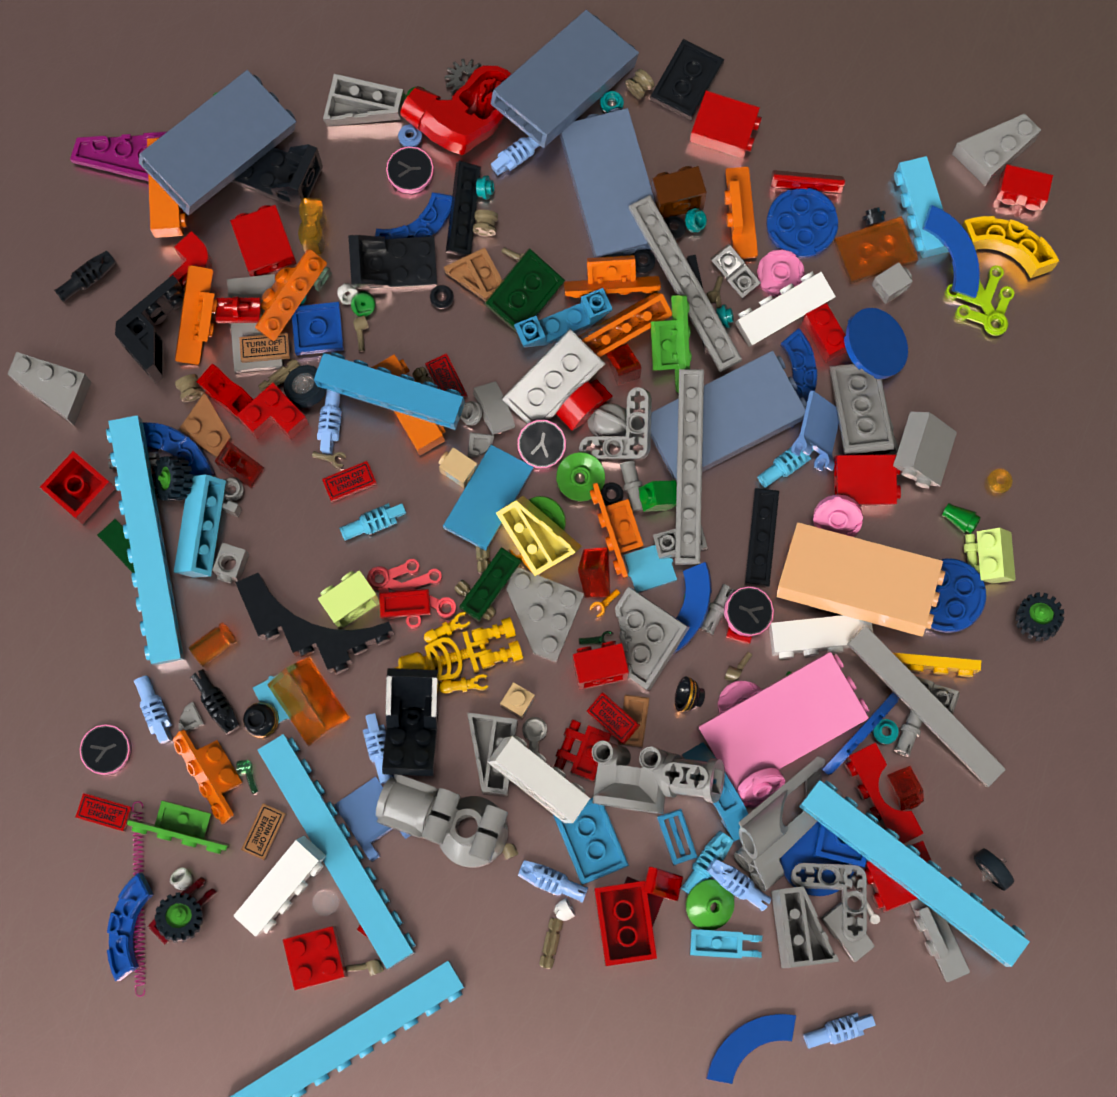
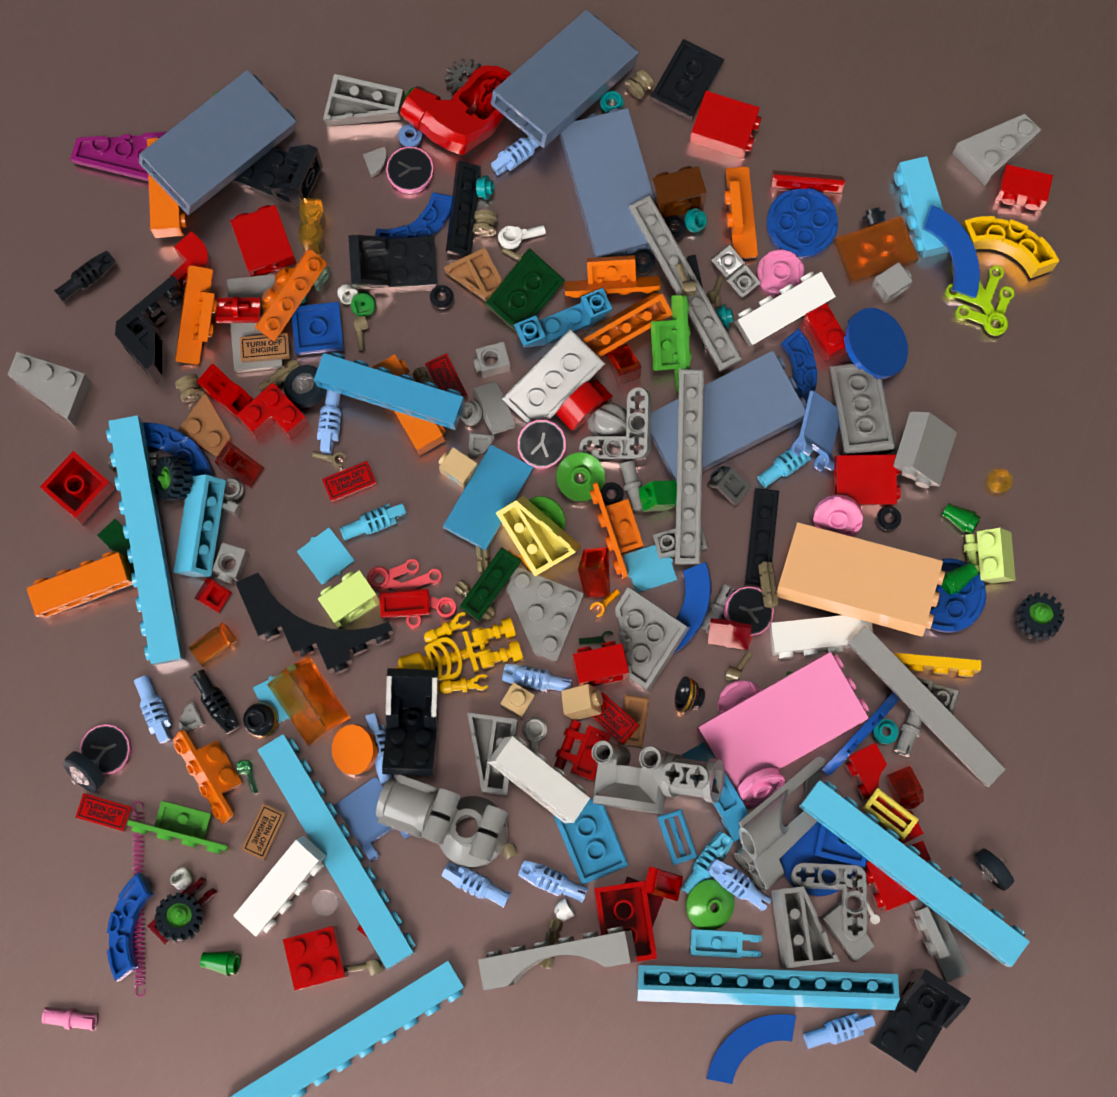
(69, 1018): none -> bright pink pin
(80, 585): none -> orange brick
(83, 771): none -> black wheel
(212, 595): none -> red slope
(222, 962): none -> green cone
(325, 556): none -> medium azure piece
(354, 749): none -> orange tile
(375, 161): none -> light grey tile
(475, 883): none -> light blue hinge
(499, 352): none -> light grey brick
(511, 237): none -> white plate
(534, 678): none -> light blue hinge
(581, 702): none -> tan brick
(607, 950): none -> light grey arch
(688, 287): none -> dark tan hand
(729, 483): none -> dark grey bracket
(729, 634): none -> piece
(767, 987): none -> medium azure brick
(768, 584): none -> dark tan axle
(872, 801): none -> light yellow tile
(894, 513): none -> black plate
(920, 1015): none -> black bracket
(958, 578): none -> green cone

